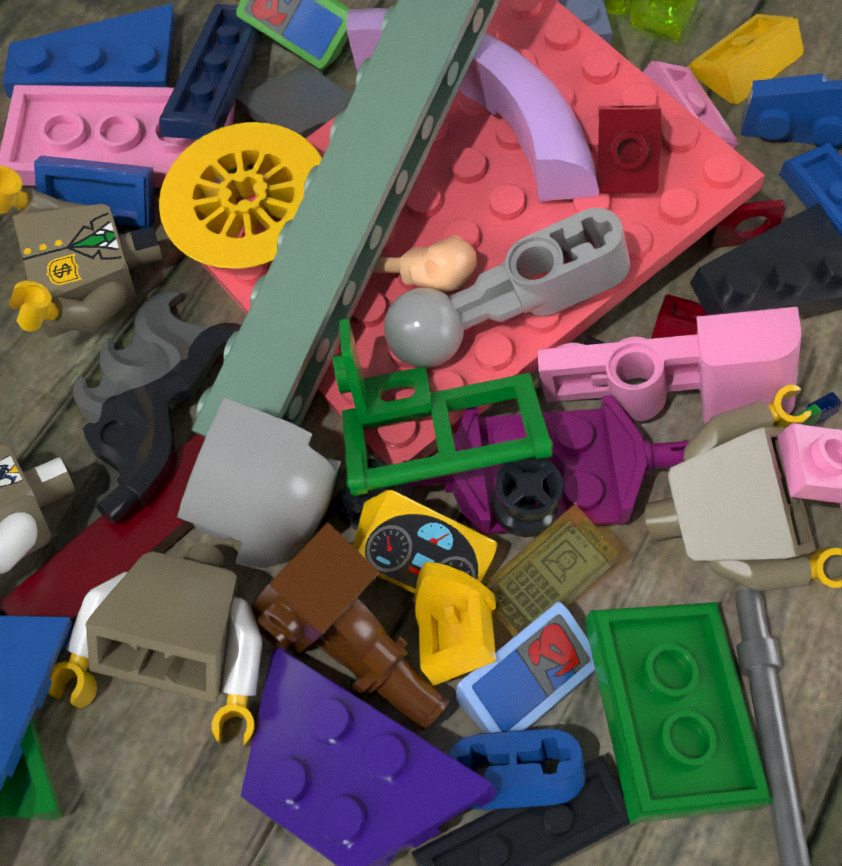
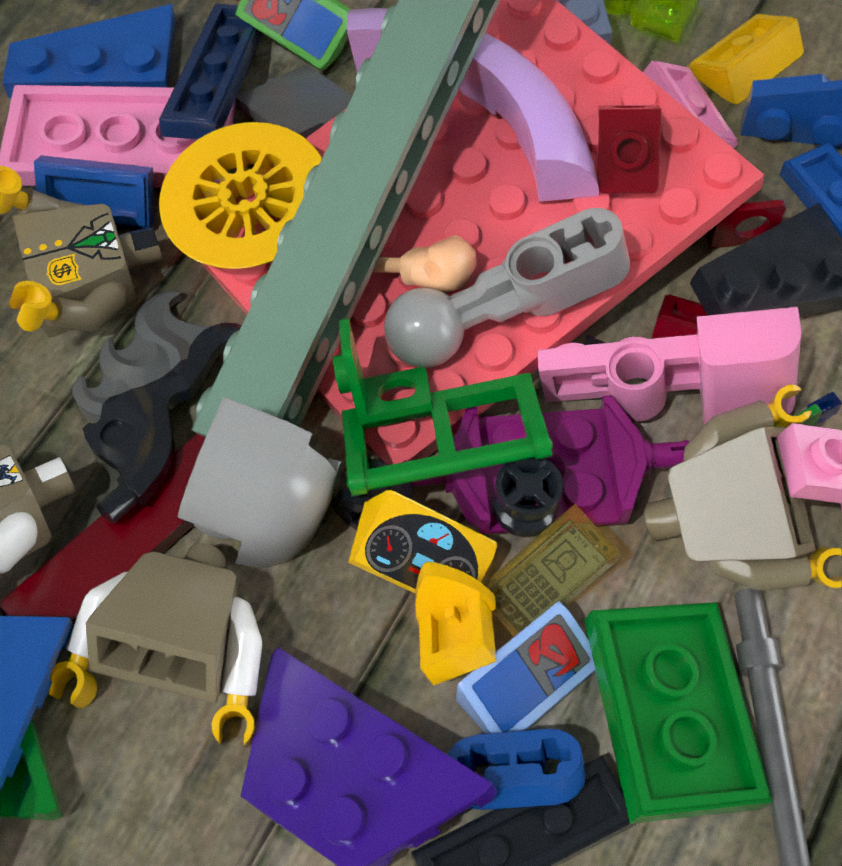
(319, 605): reddish brown brick -> none

